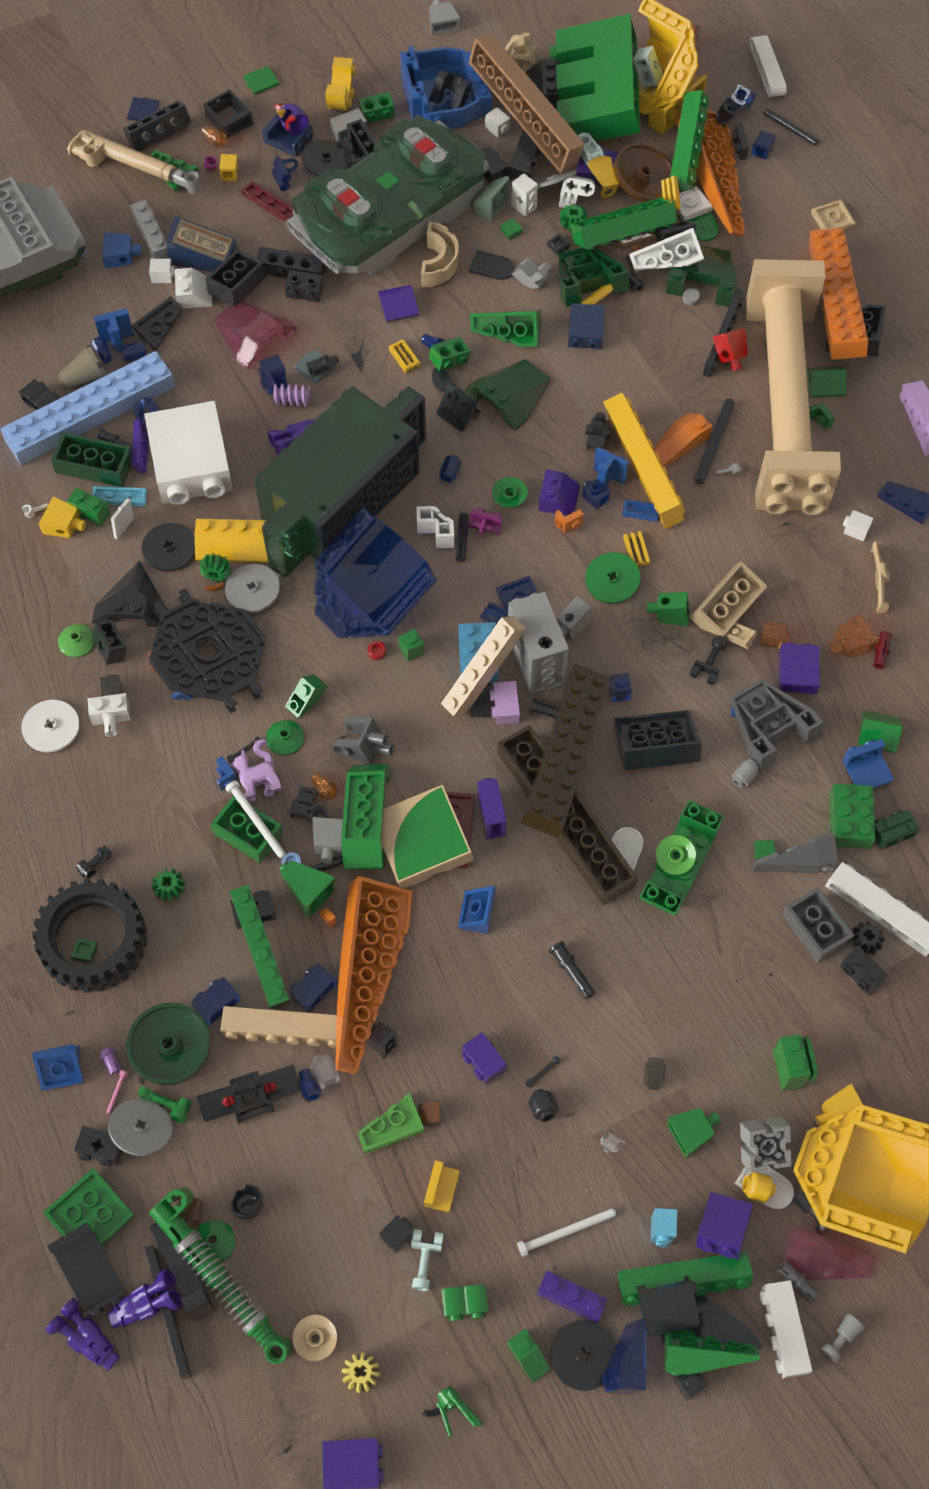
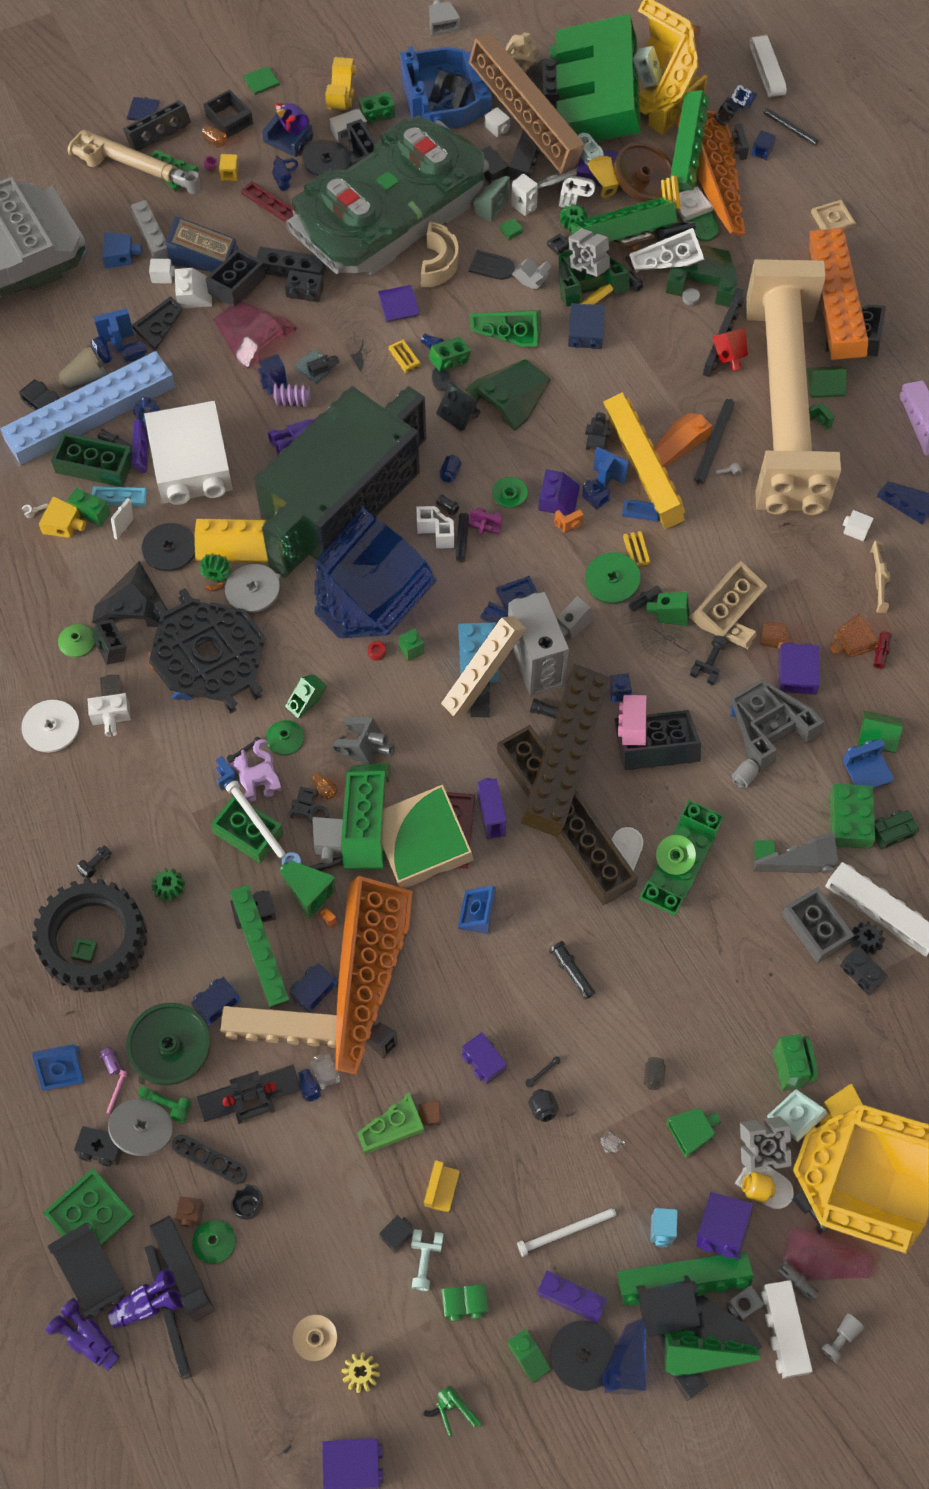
(187, 1241): green piece -> none
(211, 1156): none -> black beam
(447, 504): none -> black pin
(505, 702): lavender brick -> none
(589, 252): none -> light grey brick
(633, 720): none -> bright pink brick
(644, 597): none -> black axle
(751, 1298): none -> dark grey brick
(799, 1113): none -> light aqua tile

